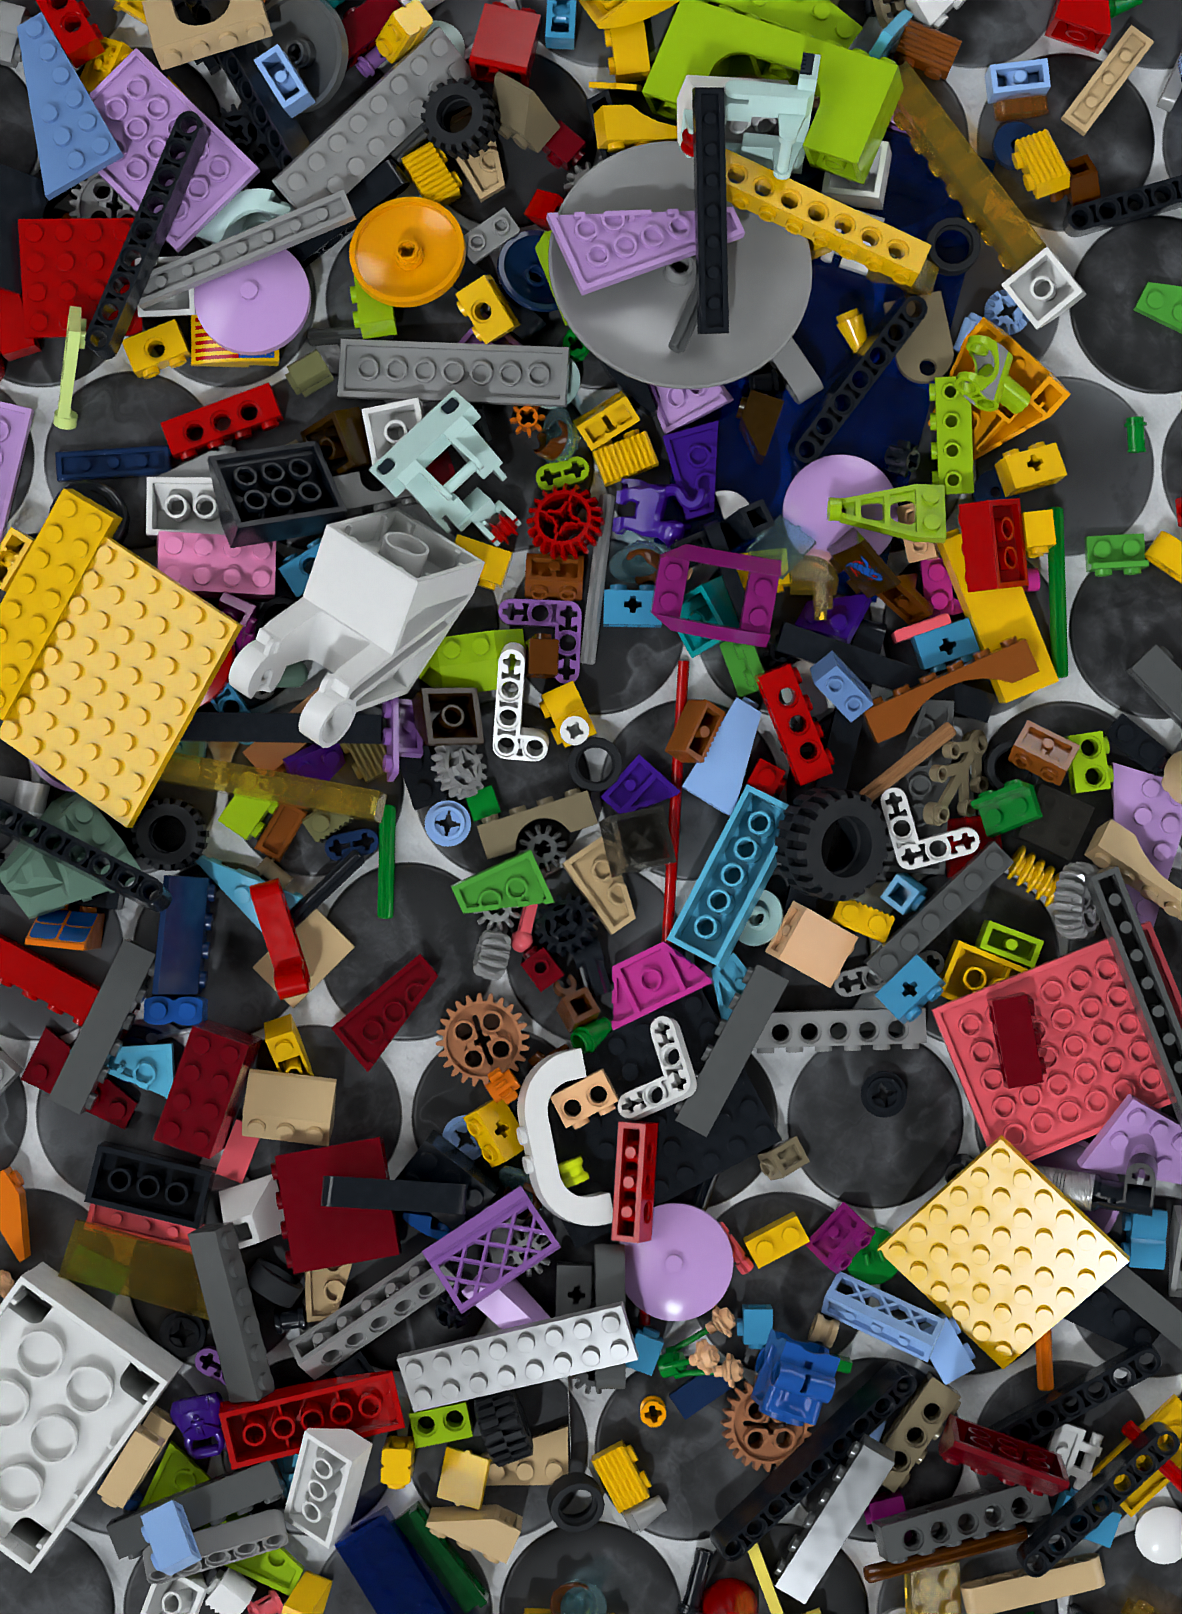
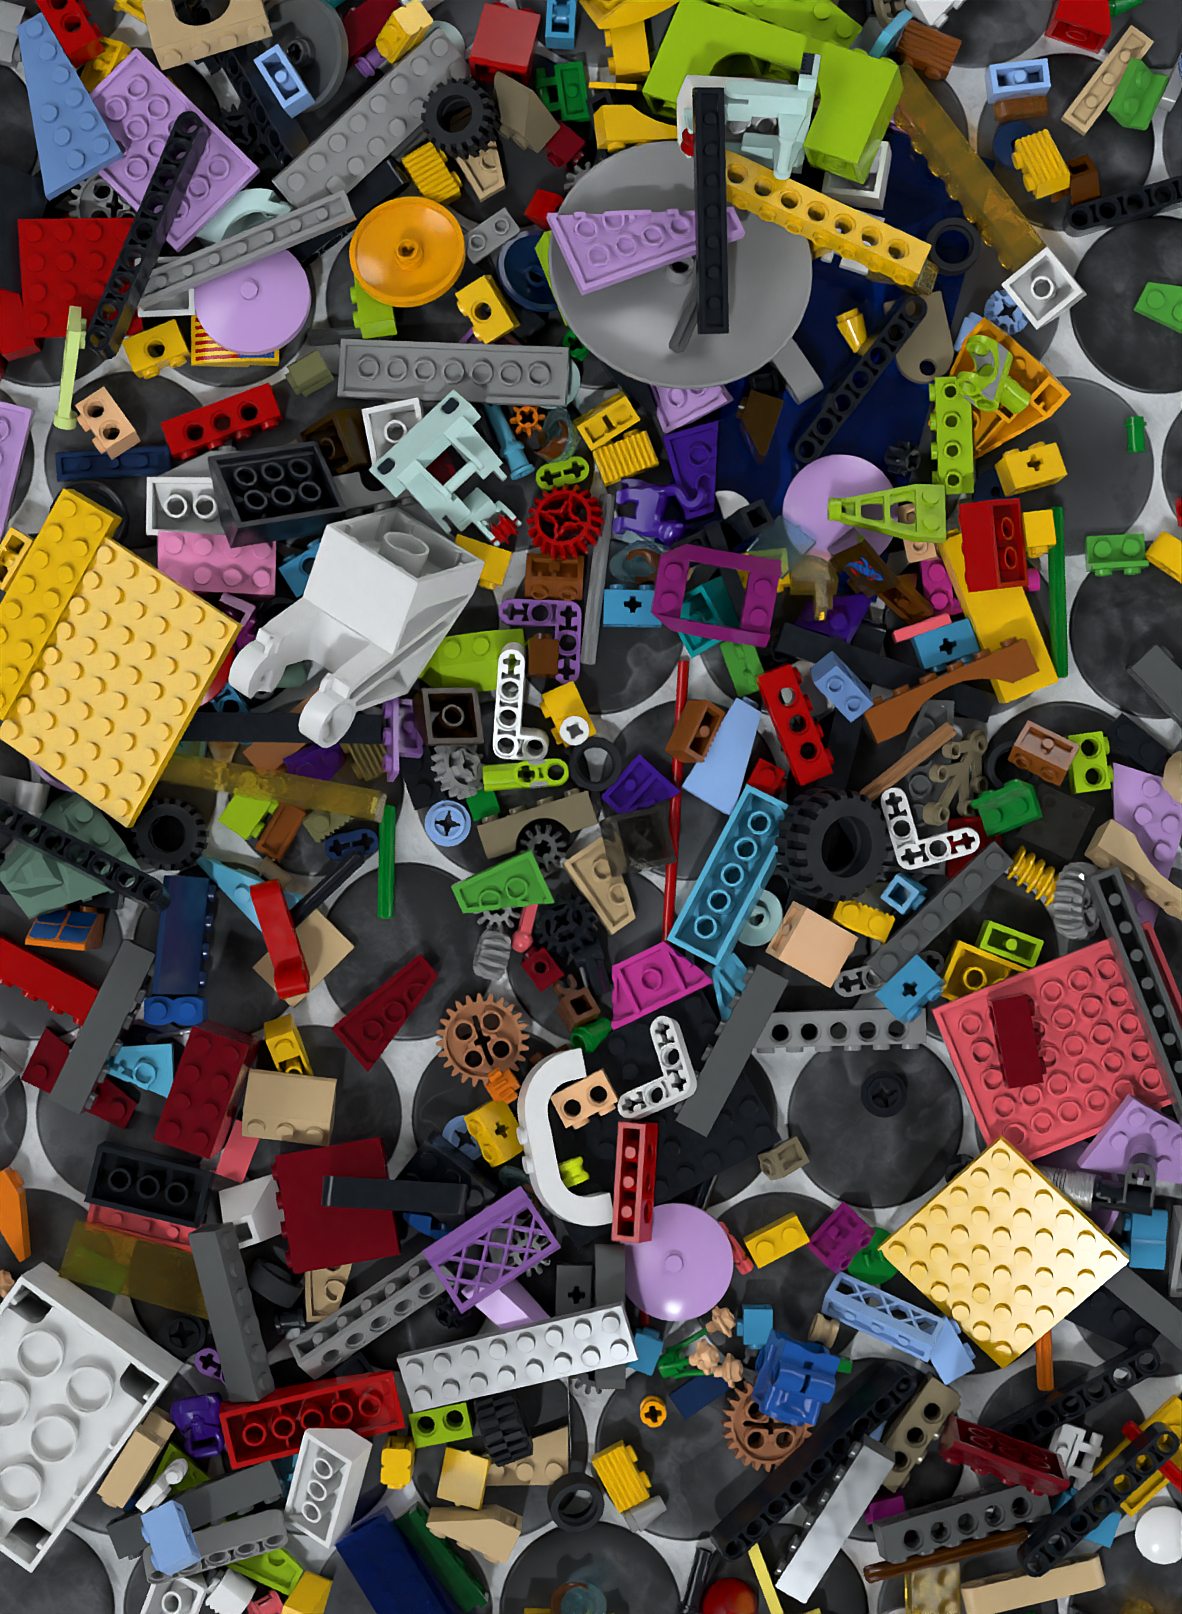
(110, 421): none -> light nougat brick
(160, 1487): none -> white plate
(510, 448): none -> medium azure pin
(511, 775): none -> lime connector
(571, 91): none -> green plate
(1137, 95): none -> bright green bracket

